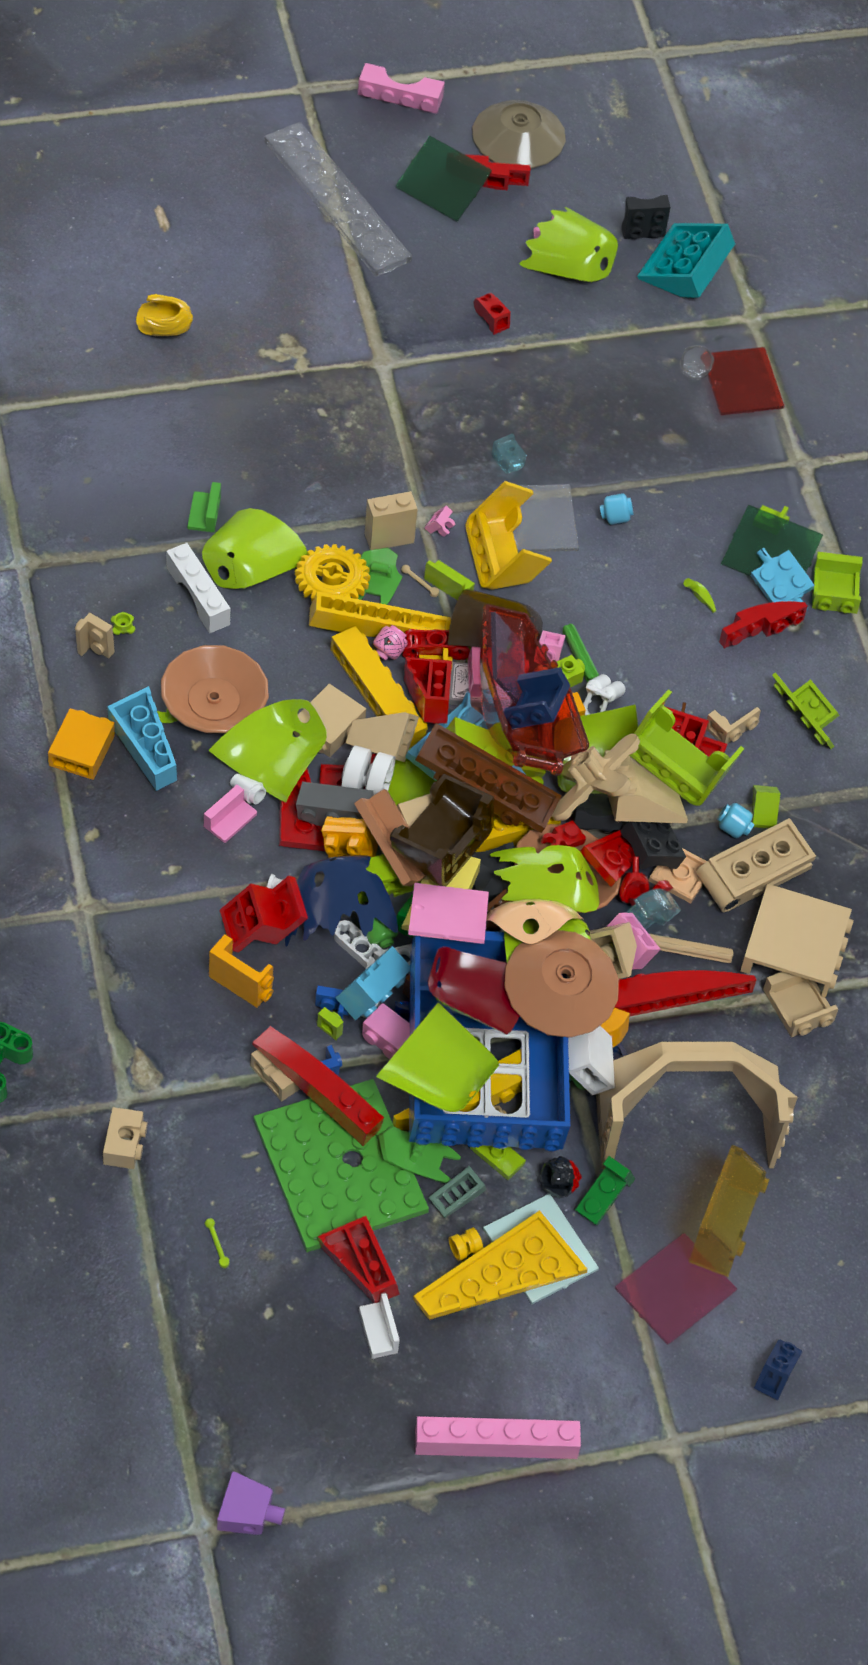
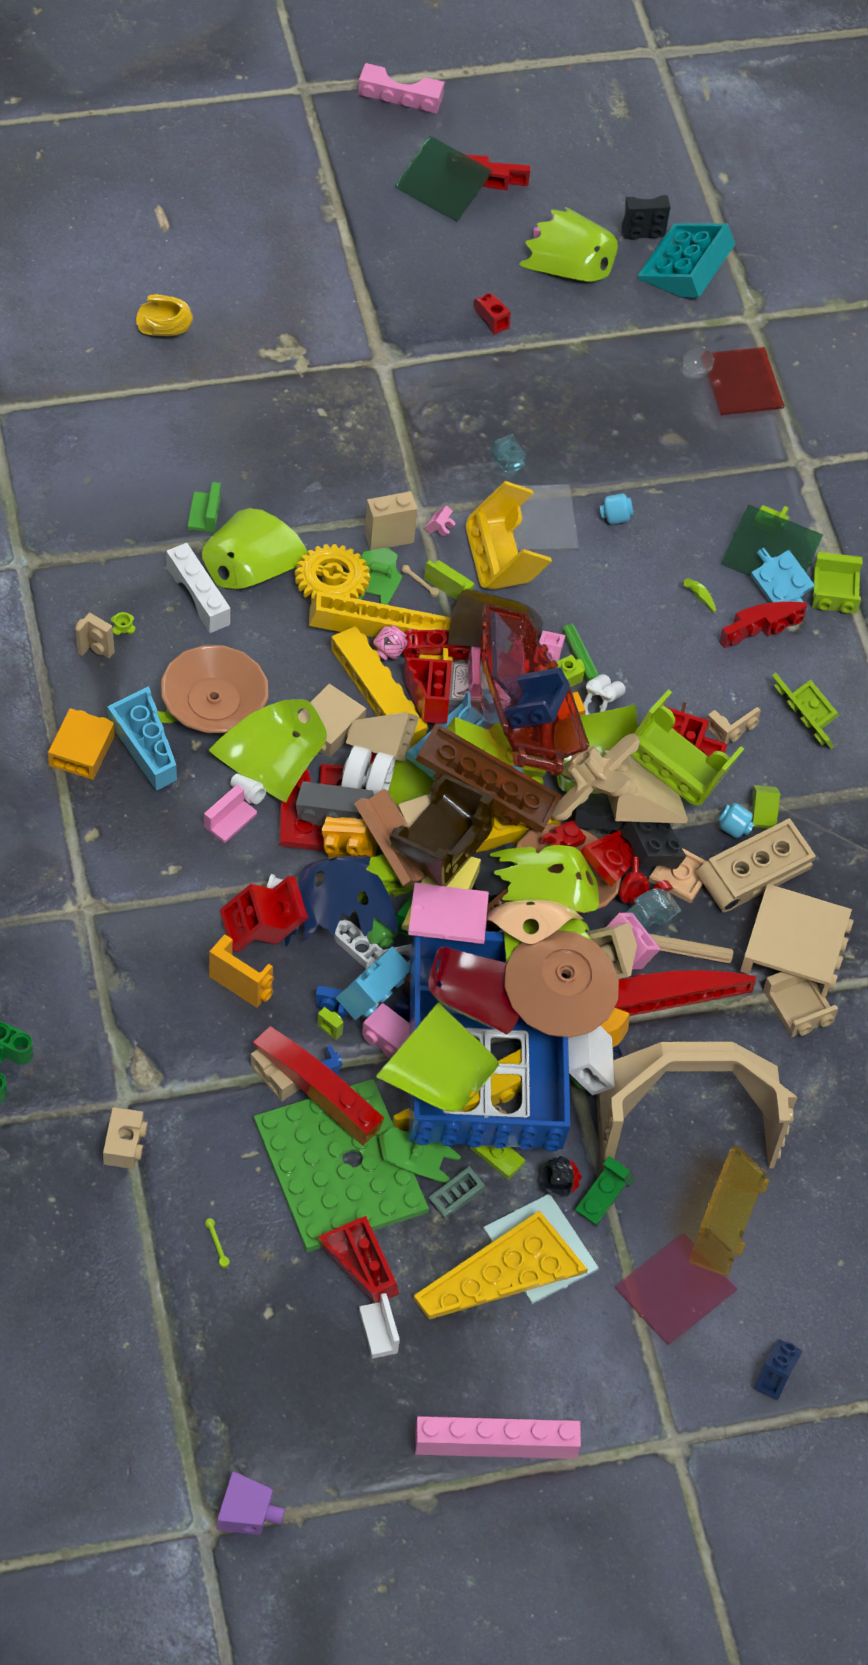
(338, 199): clear plate -> none
(465, 1244): yellow wheel -> none
(519, 133): dark tan dish -> none

